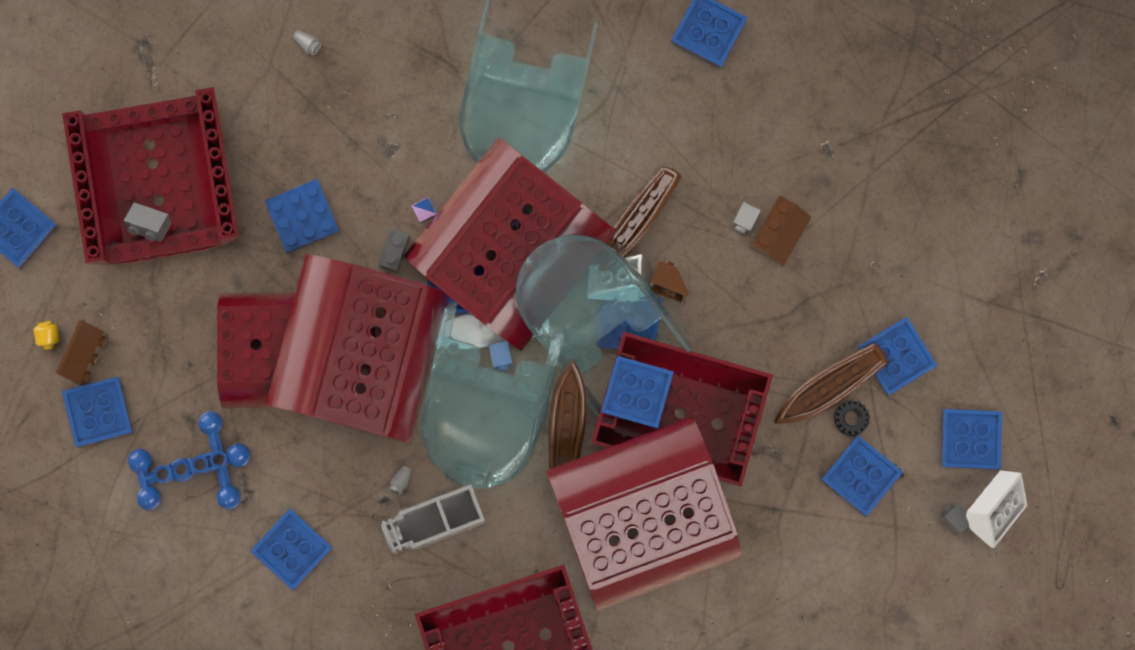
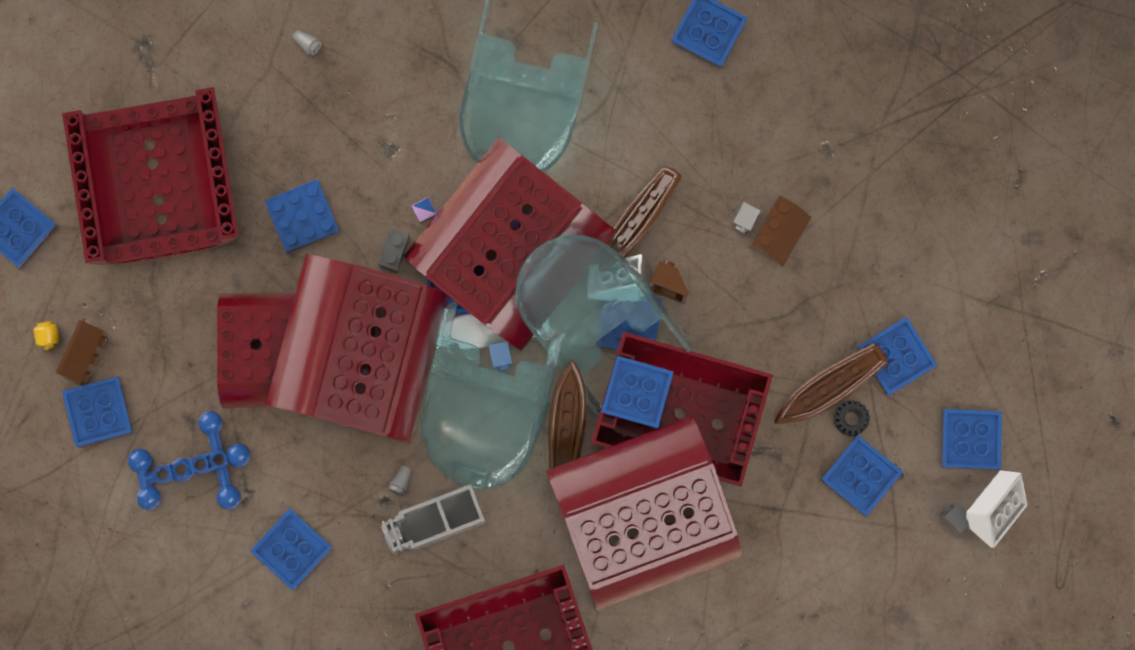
(147, 222): brick -> none

